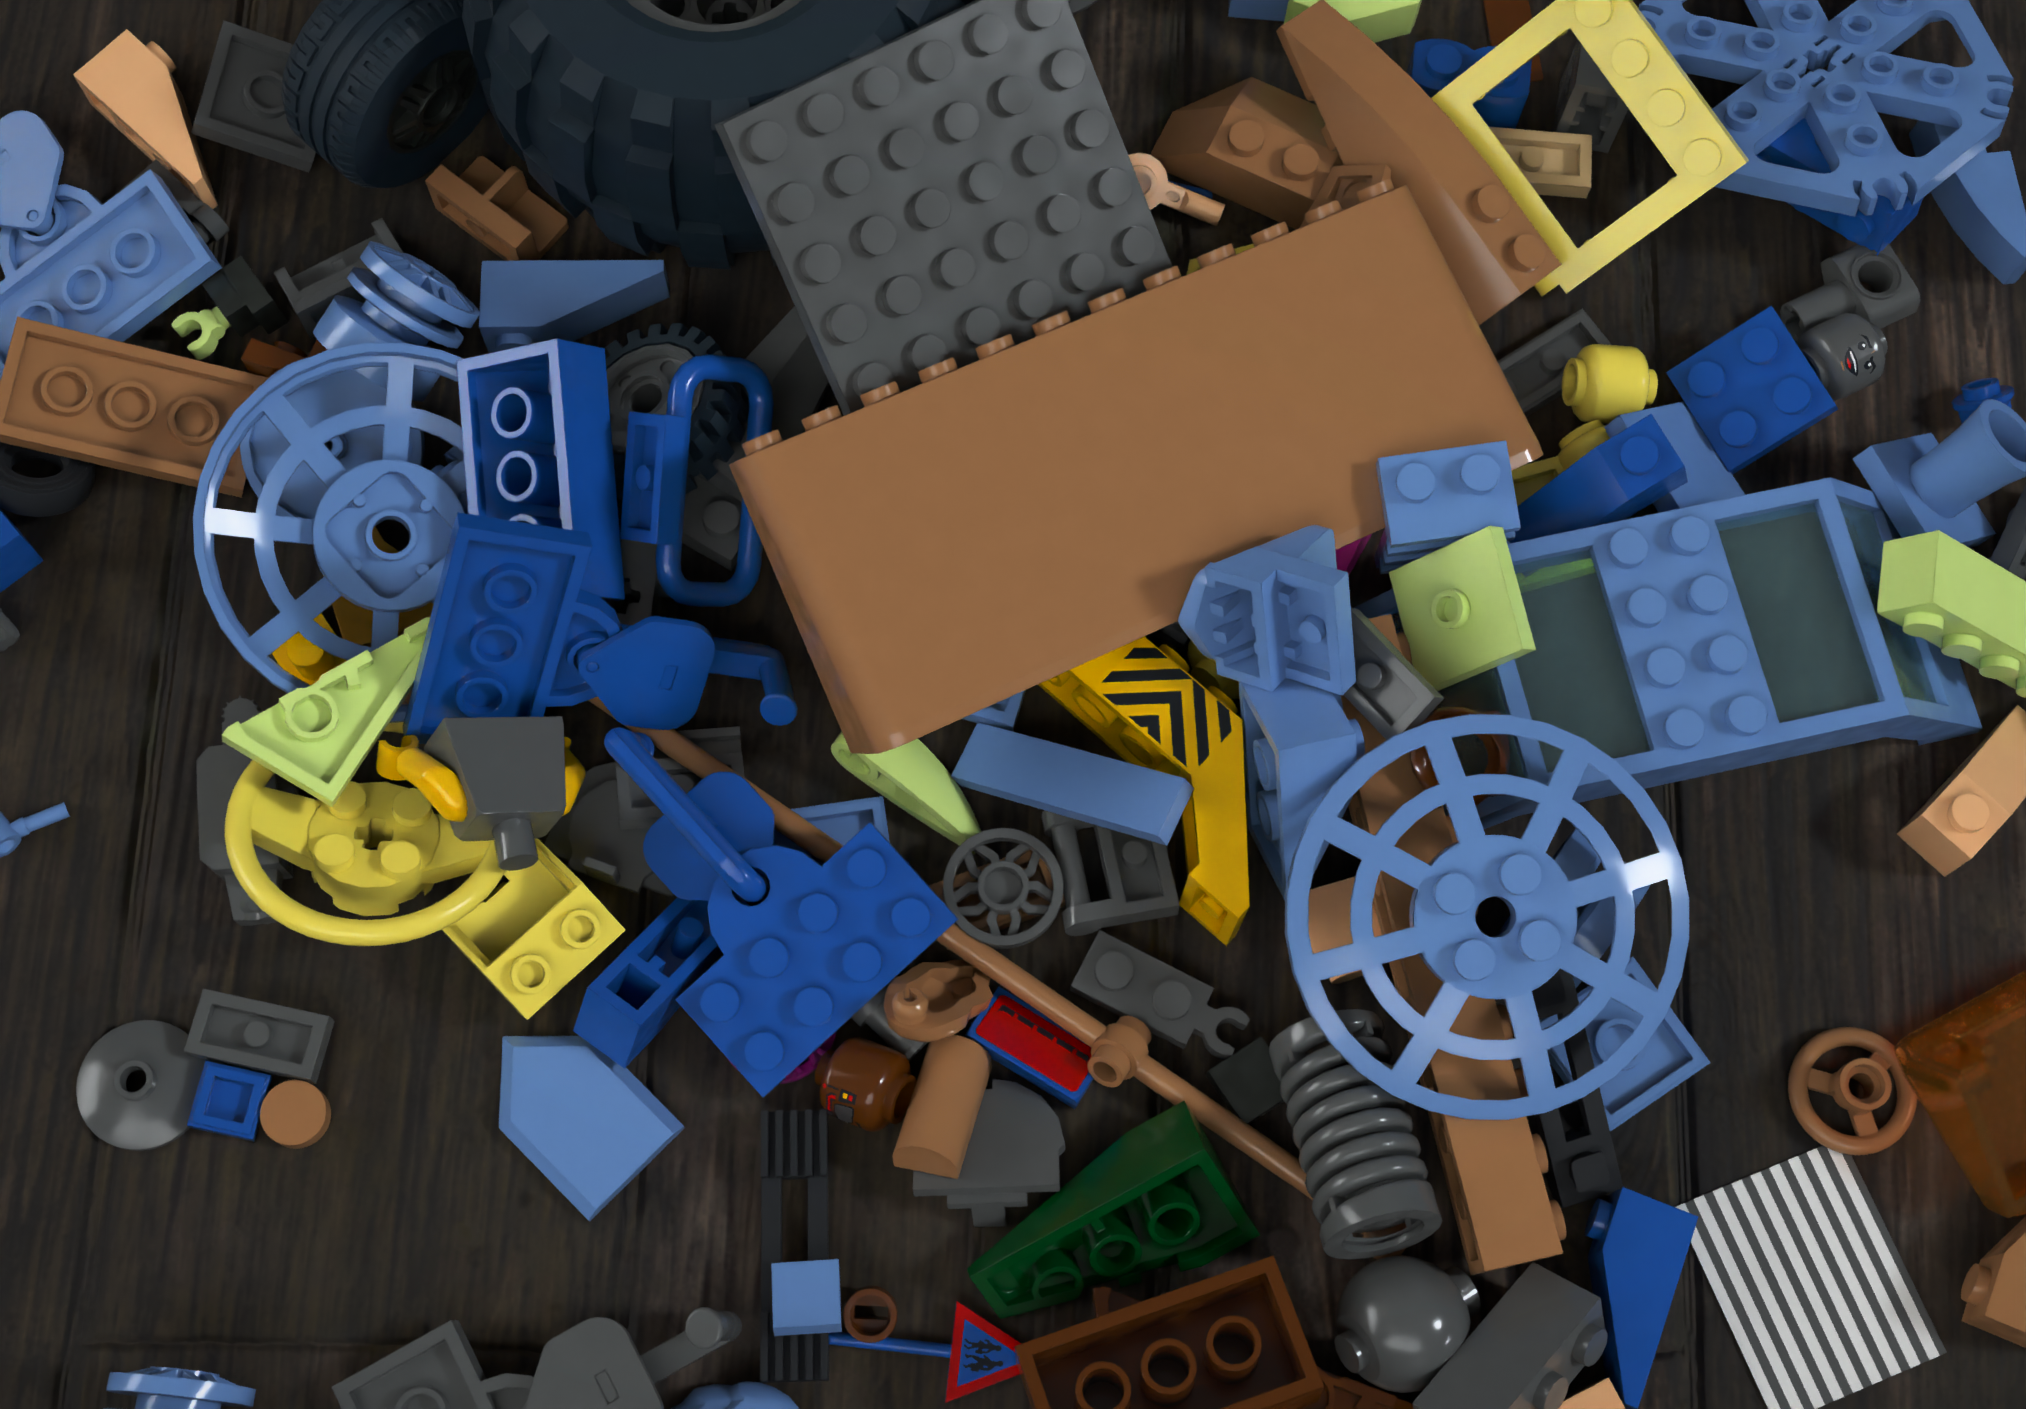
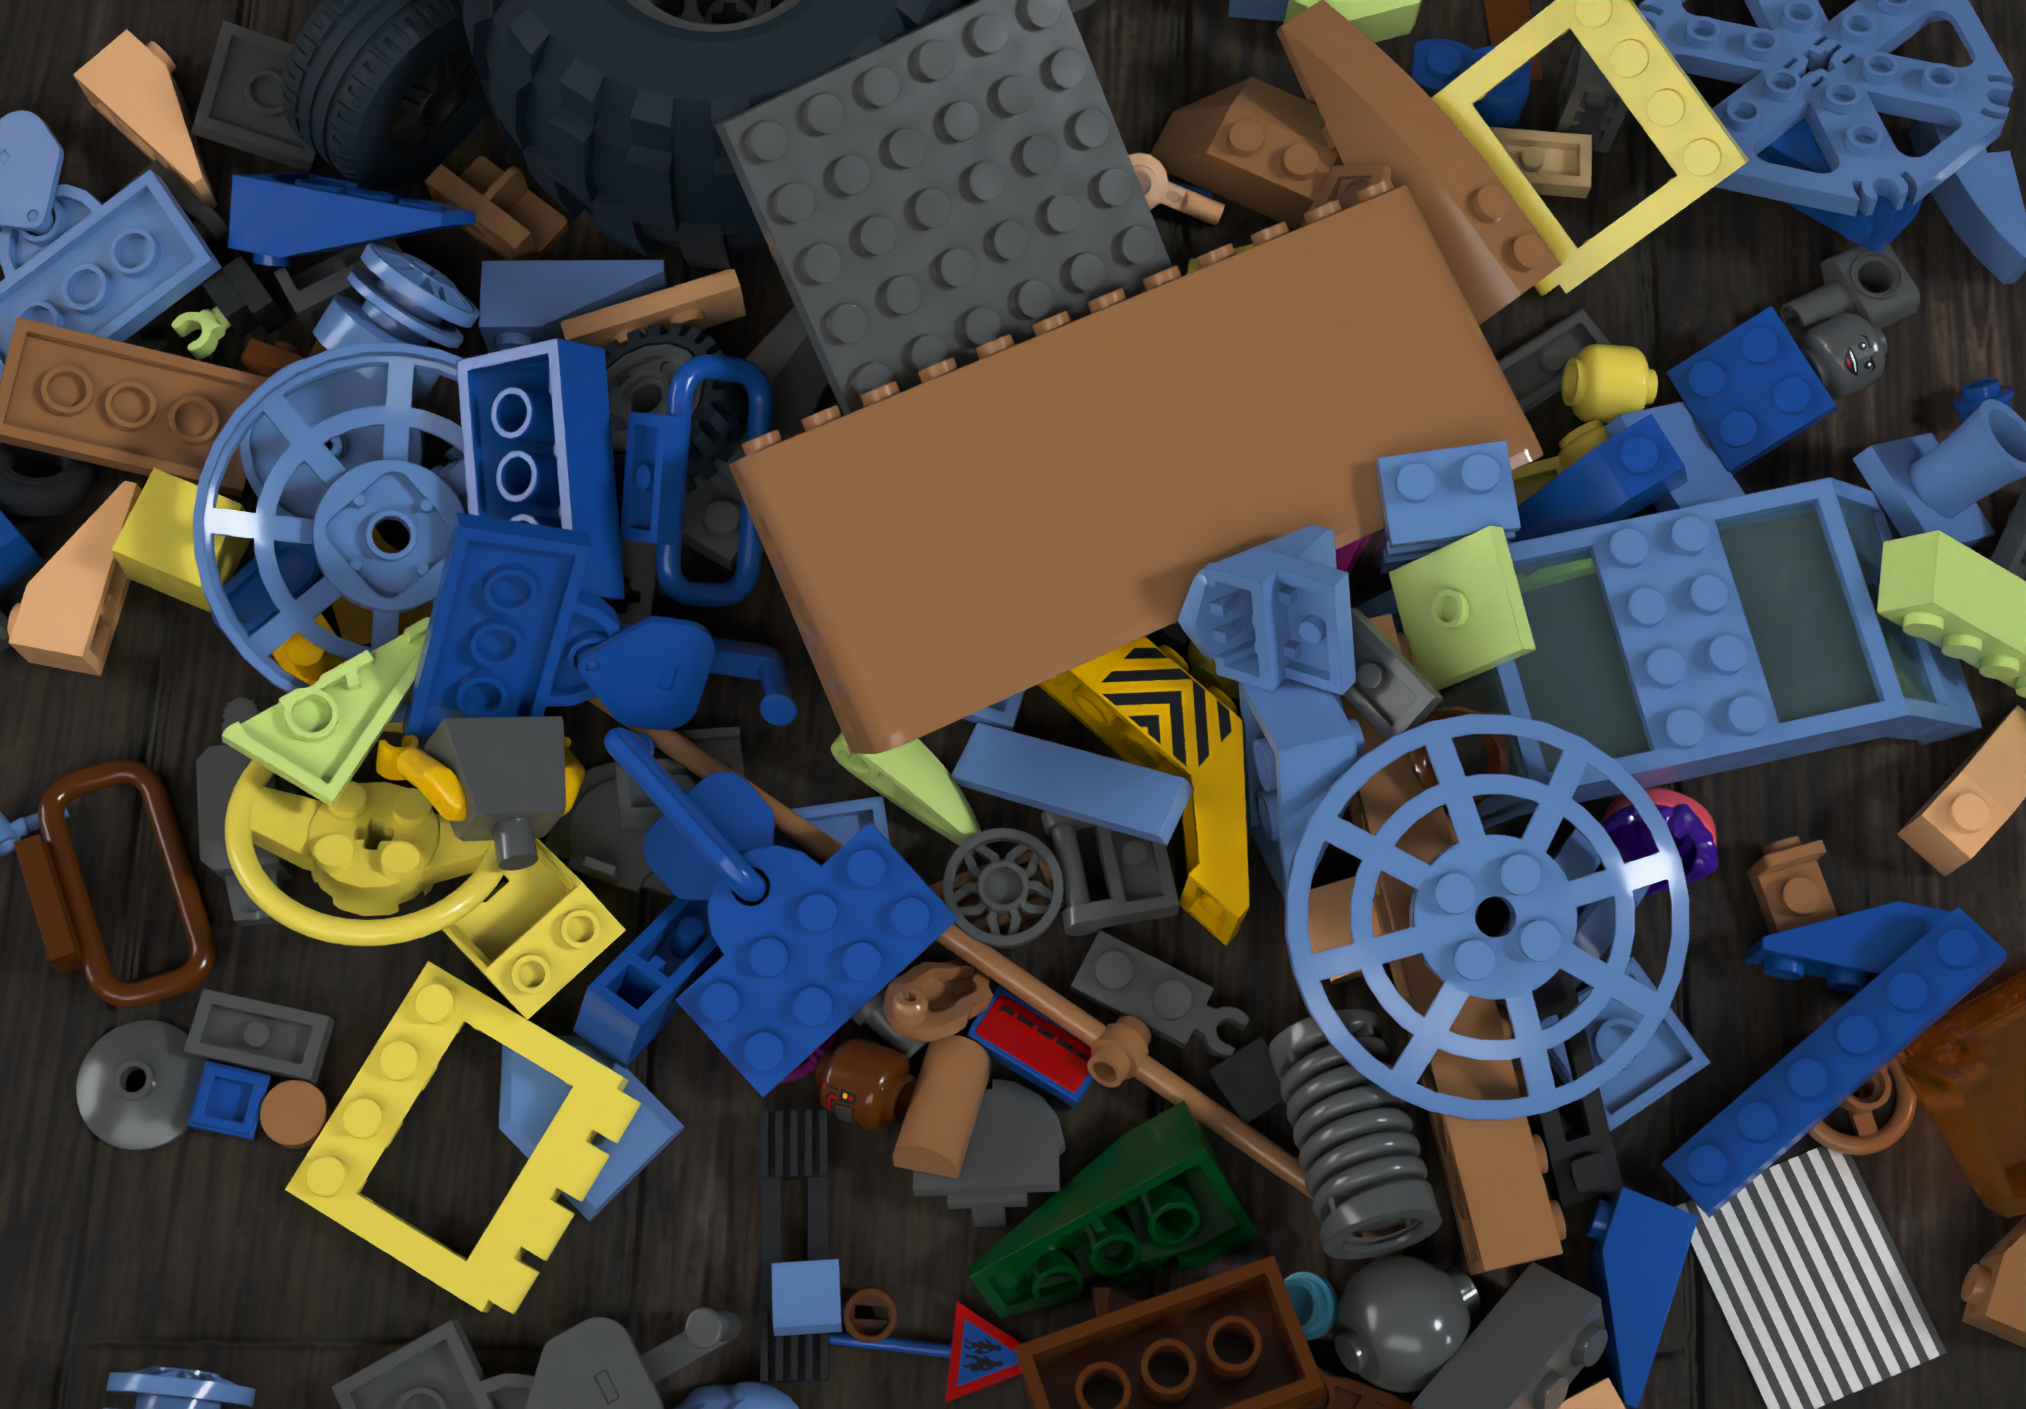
(64, 904): none -> reddish brown bar
(77, 595): none -> light nougat slope
(159, 540): none -> light yellow head
(249, 596): none -> blue tile
(319, 214): none -> blue wedge
(384, 1093): none -> light yellow hinge
(693, 303): none -> light nougat plate
(1313, 1302): none -> medium azure plate
(1688, 824): none -> dark purple hair
(1791, 885): none -> medium nougat bracket
(1834, 1061): none -> blue plate
(1846, 948): none -> blue slope

